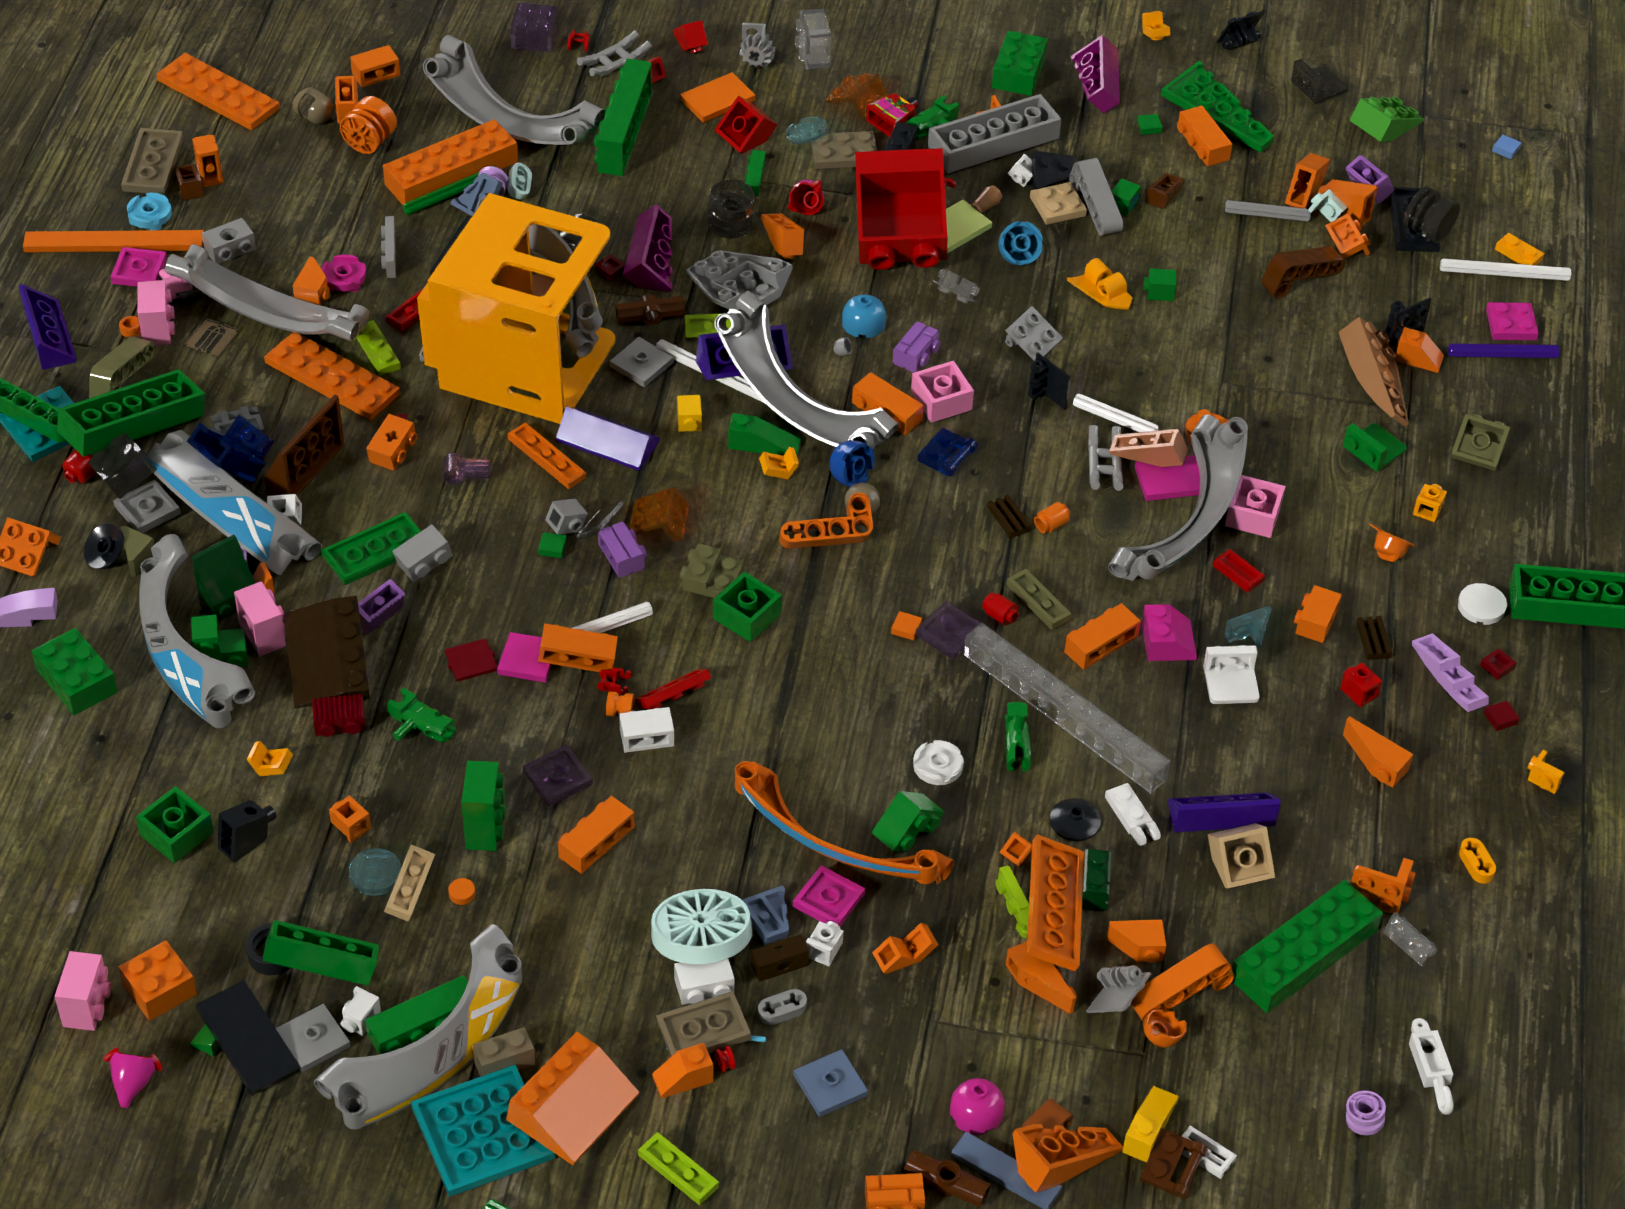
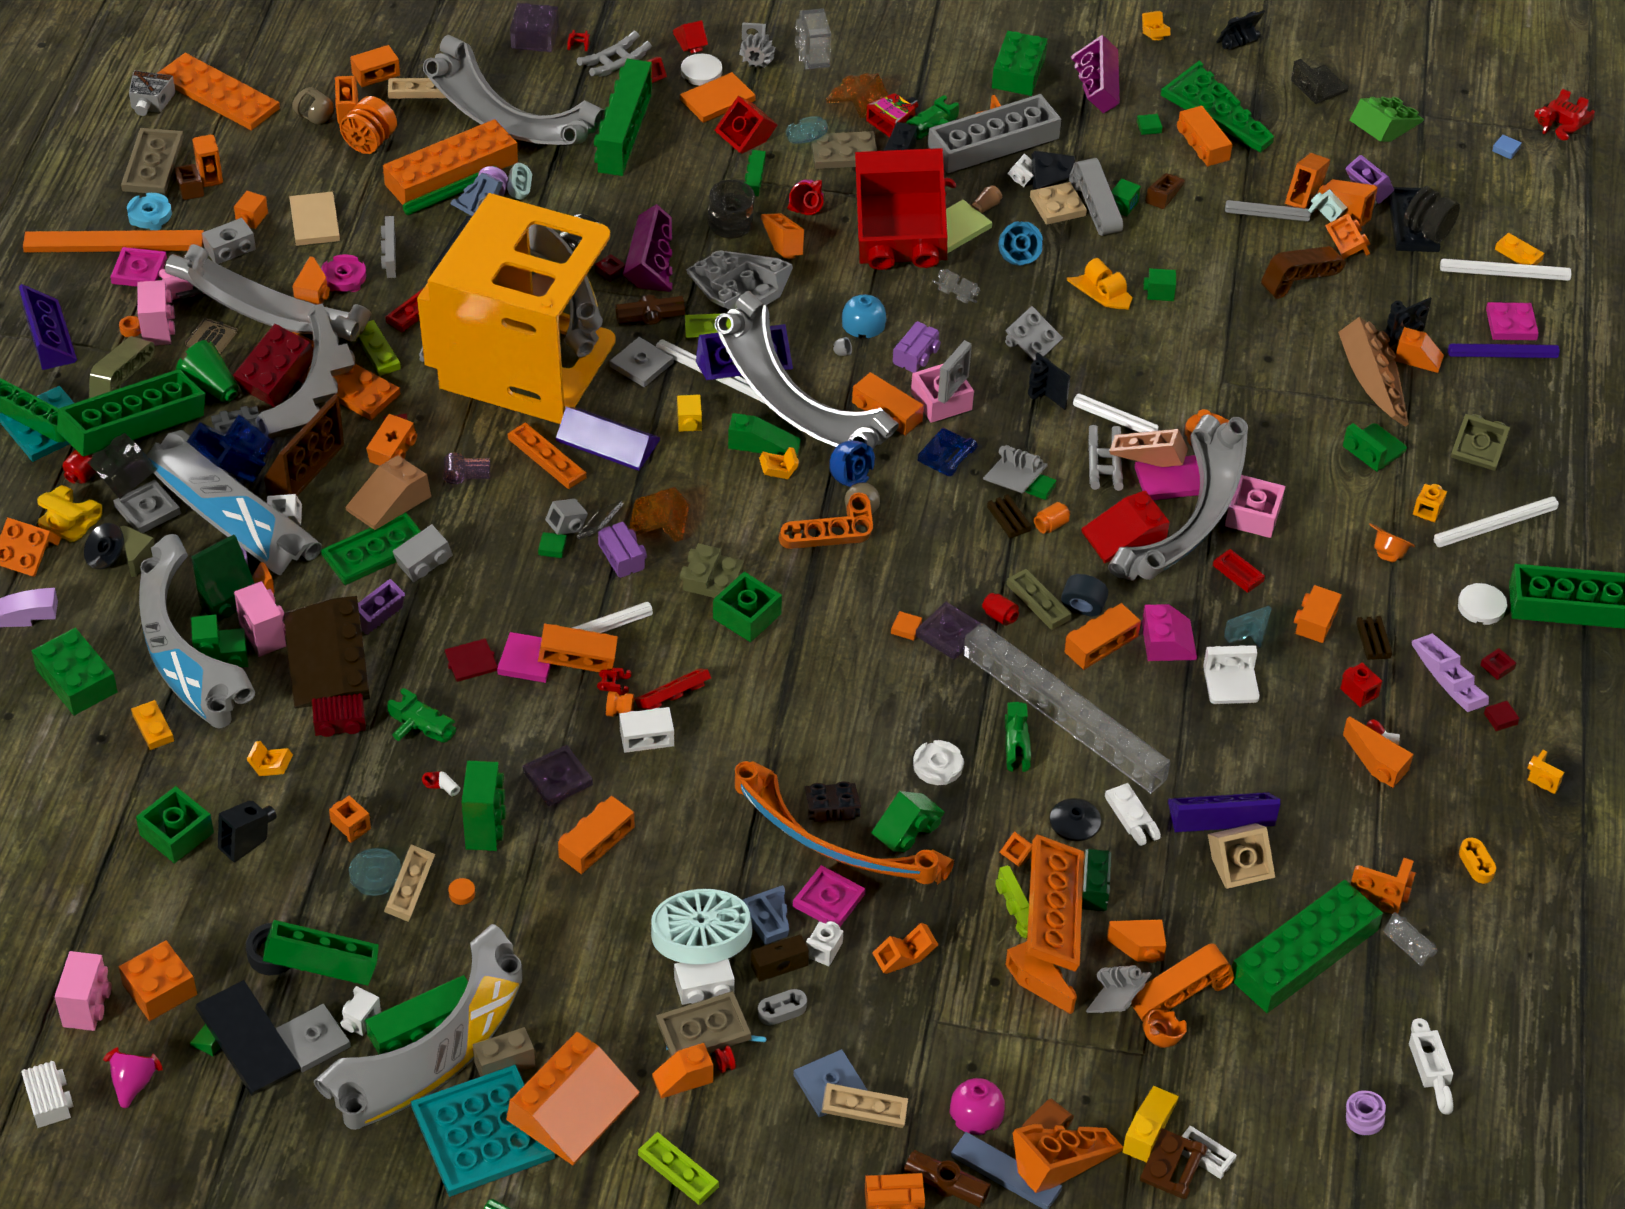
(46, 1093): none -> white brick
(67, 518): none -> yellow piece
(150, 91): none -> light grey torso
(152, 725): none -> light orange plate
(209, 371): none -> green cone
(251, 208): none -> orange brick
(275, 365): none -> dark red brick
(314, 218): none -> tan tile
(320, 386): none -> light grey arch
(389, 493): none -> medium nougat slope
(412, 88): none -> tan plate
(440, 780): none -> arm
(701, 68): none -> white tile
(832, 797): none -> black hinge
(864, 1105): none -> tan plate
(954, 371): none -> light grey plate
(1015, 469): none -> light grey hinge
(1041, 487): none -> green tile
(1084, 595): none -> black wheel
(1129, 523): none -> red slope
(1377, 727): none -> arm
(1496, 521): none -> white axle
(1565, 113): none -> red animal

